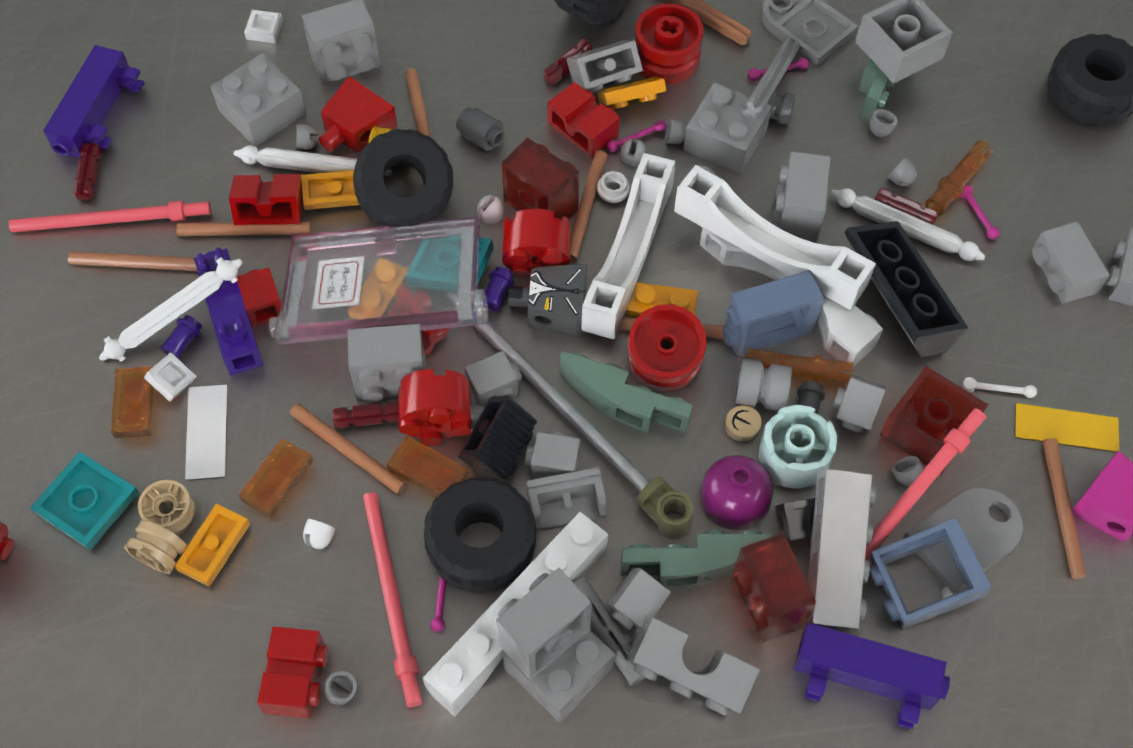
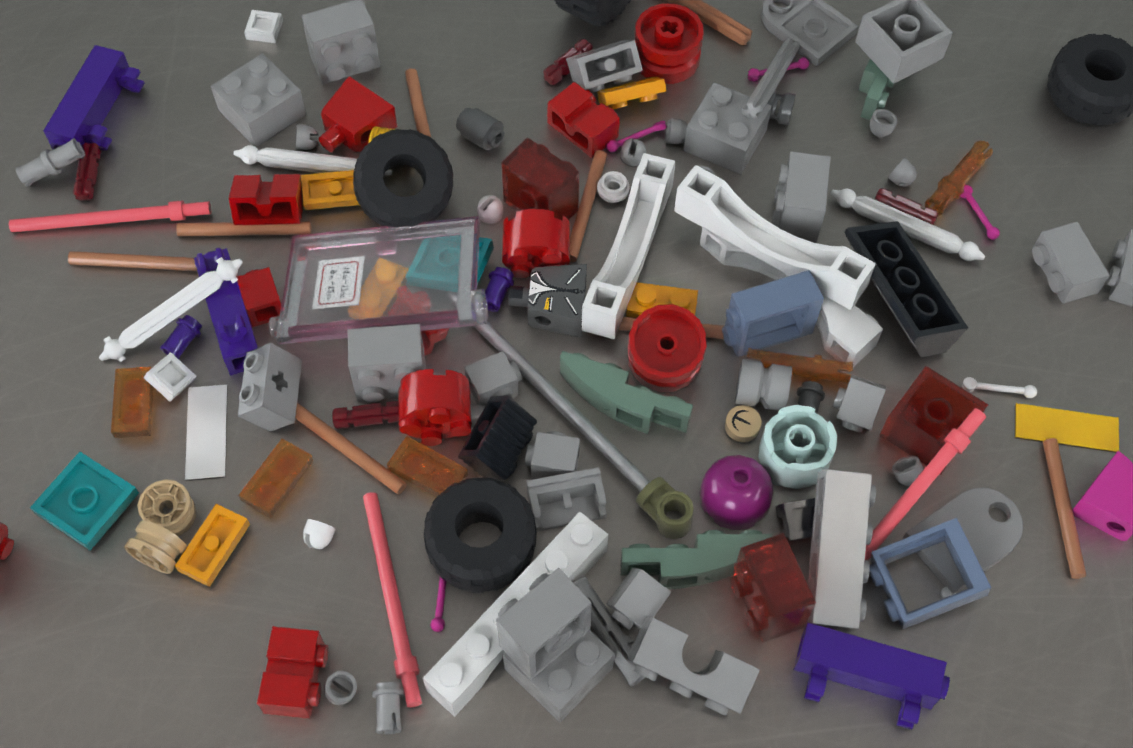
(50, 162): none -> light grey pin
(270, 387): none -> light grey brick
(388, 707): none -> light grey pin

